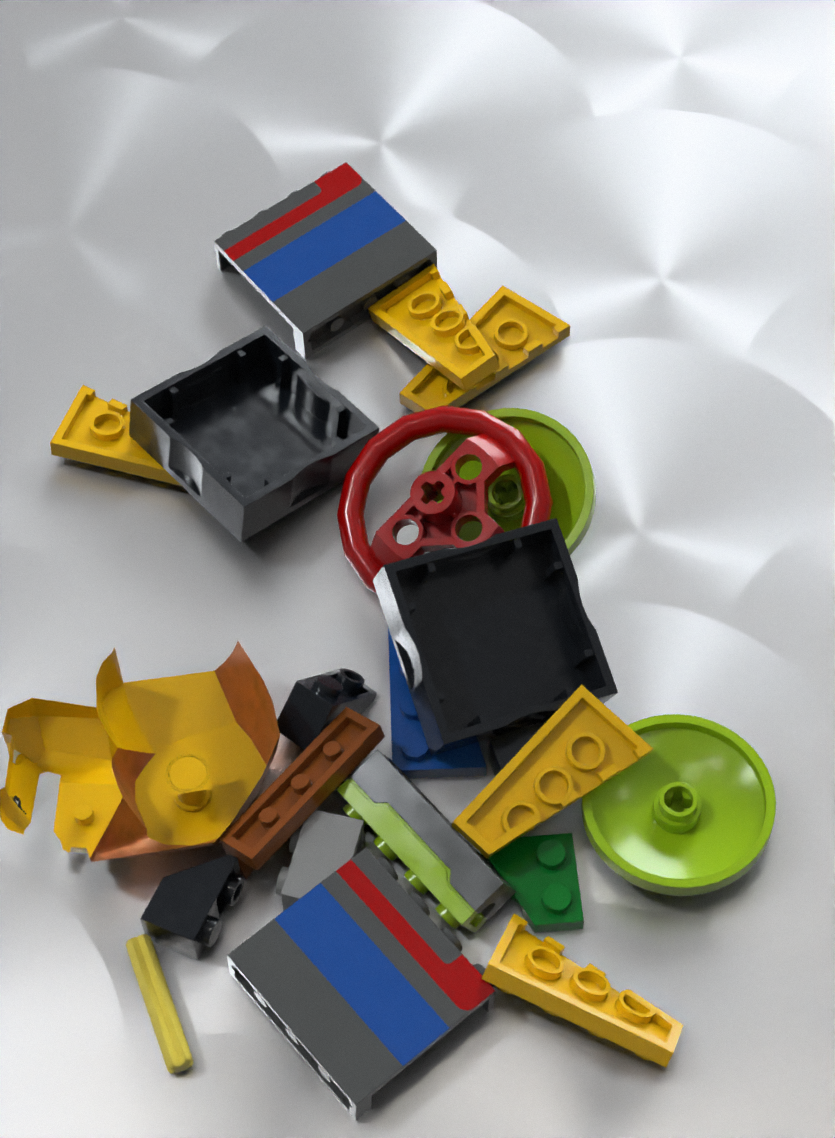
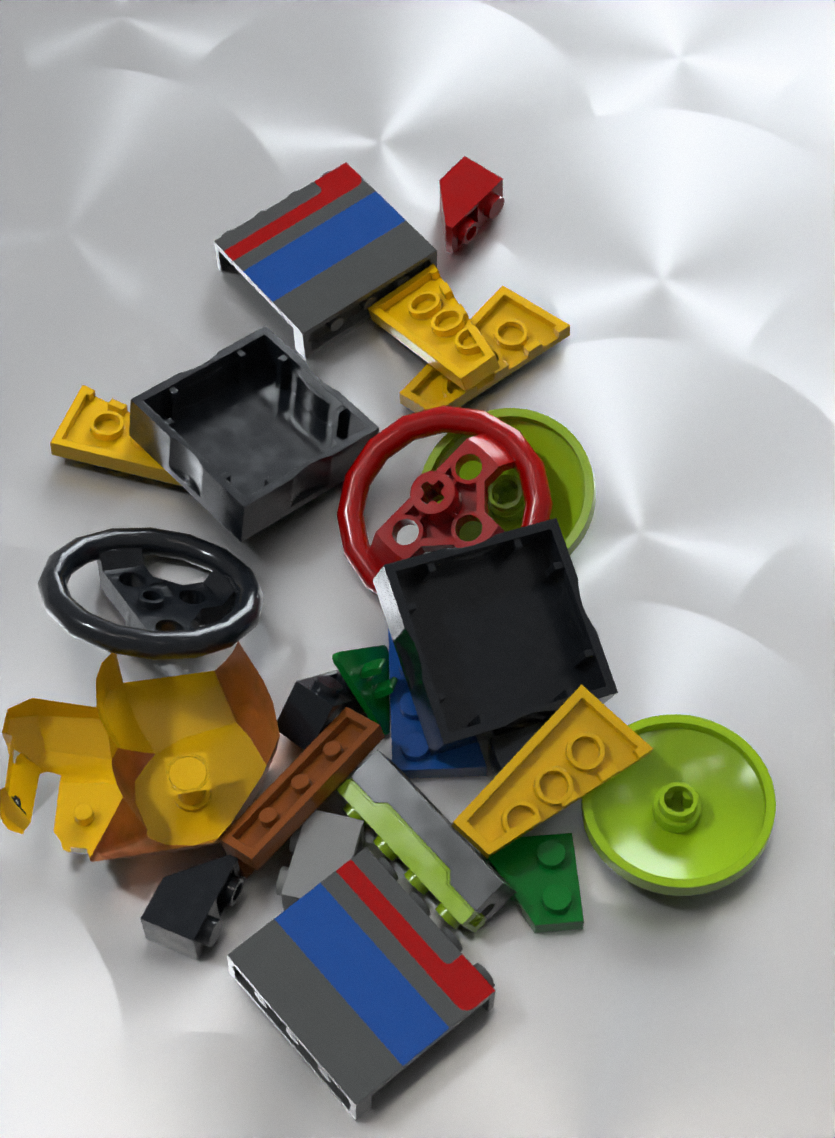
(157, 613): none -> black piece
(159, 1004): light yellow axle -> none
(368, 678): none -> green piece
(467, 201): none -> red slope
(578, 994): yellow wing -> none

